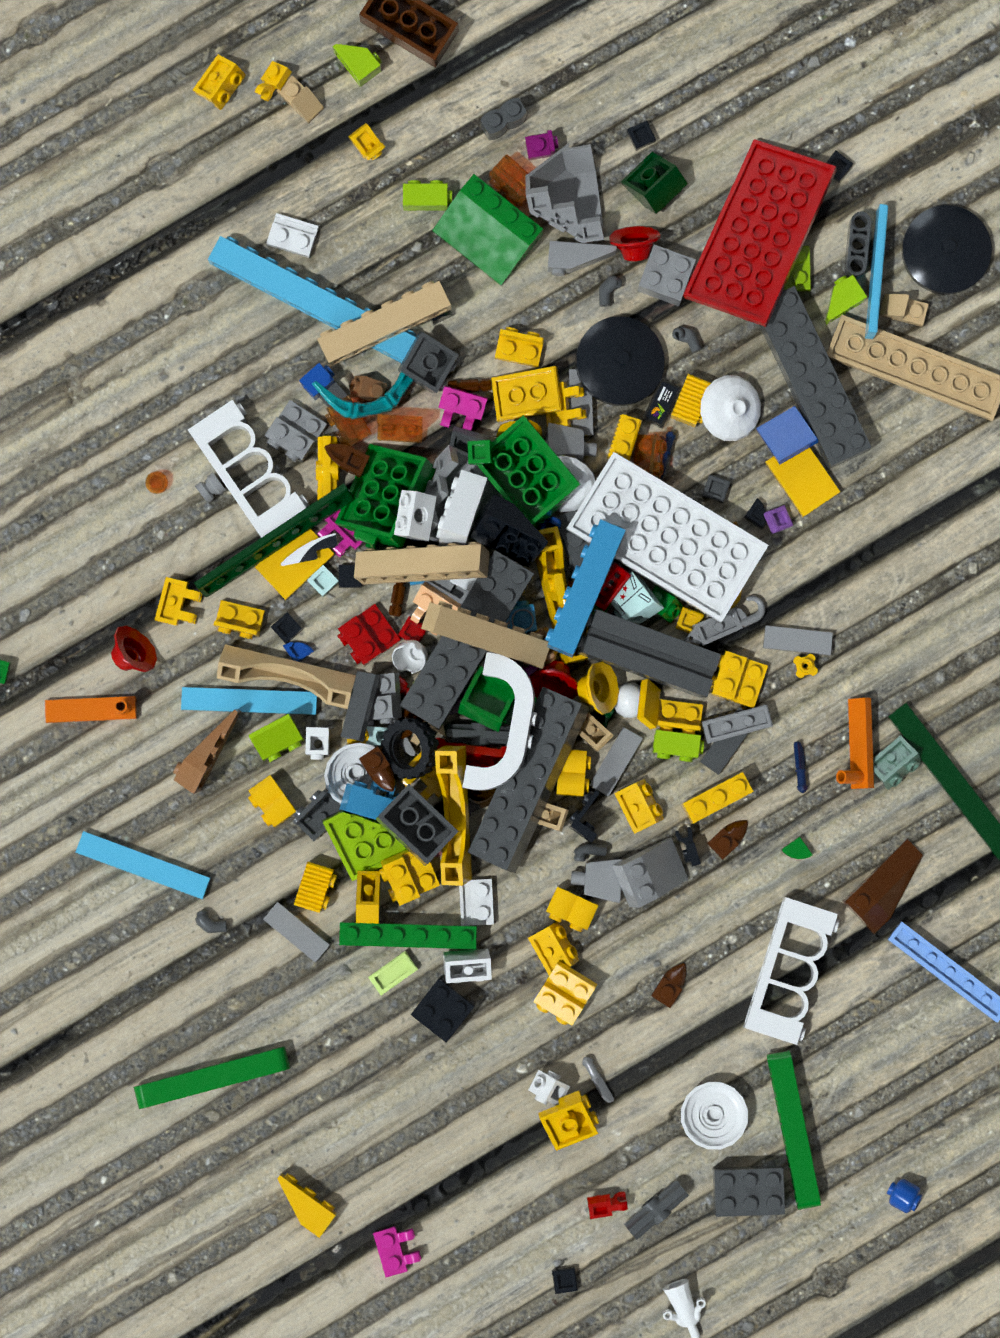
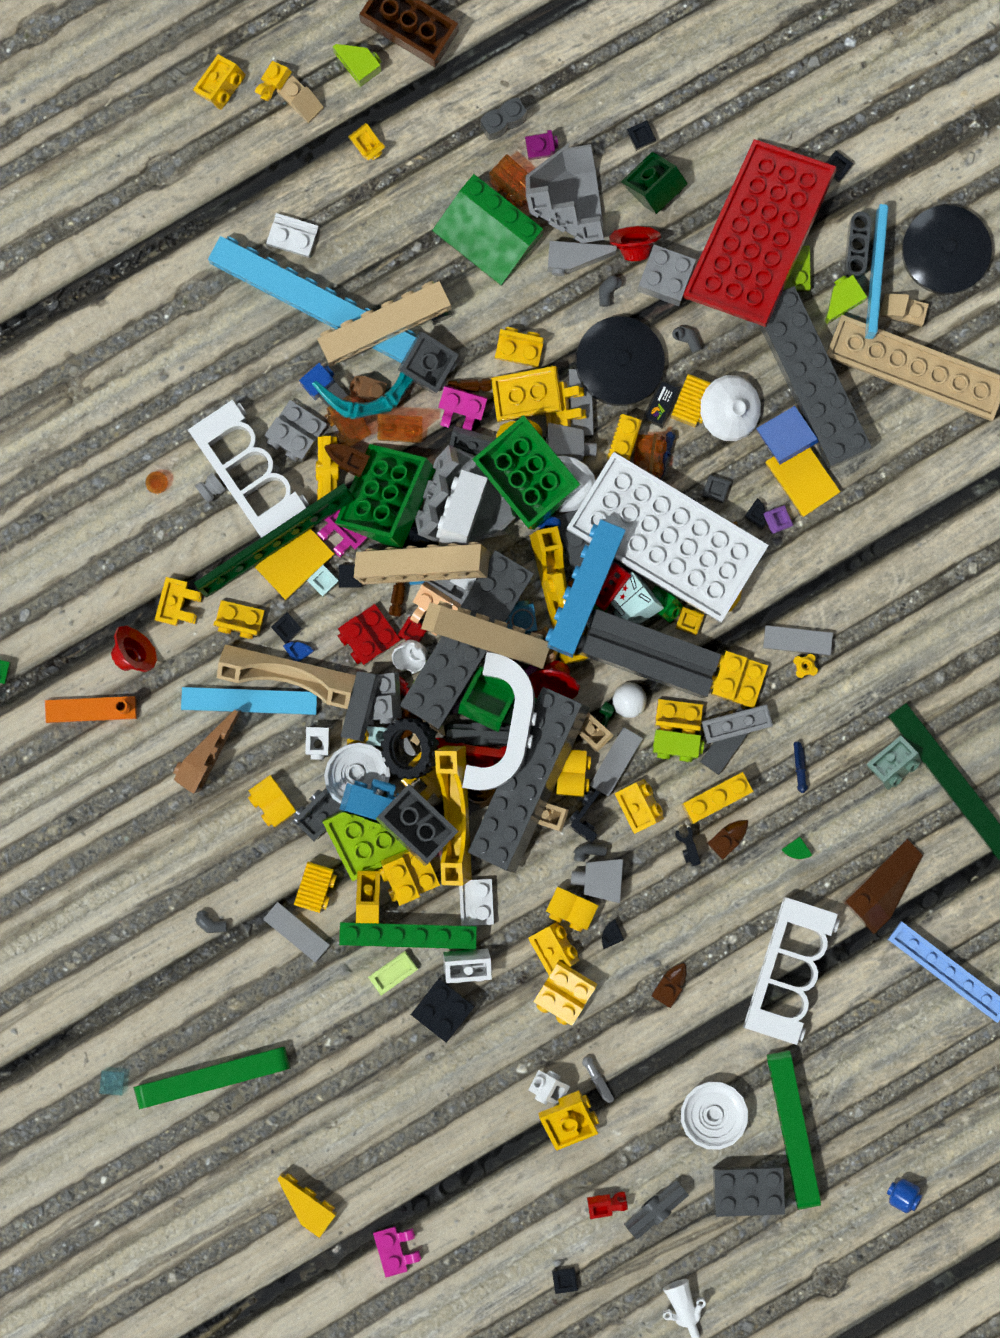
(112, 1082): none -> clear light blue tile
(143, 865): medium azure tile -> none
(276, 738): lime slope -> none
(309, 551): sticker -> none
(370, 540): green tile -> none
(378, 769): reddish brown plate -> none
(415, 515): white brick -> none
(426, 197): lime brick -> none
(480, 452): green plate -> none
(508, 531): black slope -> none
(599, 688): yellow hat -> none
(611, 935): none -> black tile
(648, 704): yellow tile -> none
(650, 873): light grey slope -> none
(735, 619): light grey plate -> none
(861, 746): orange piece -> none

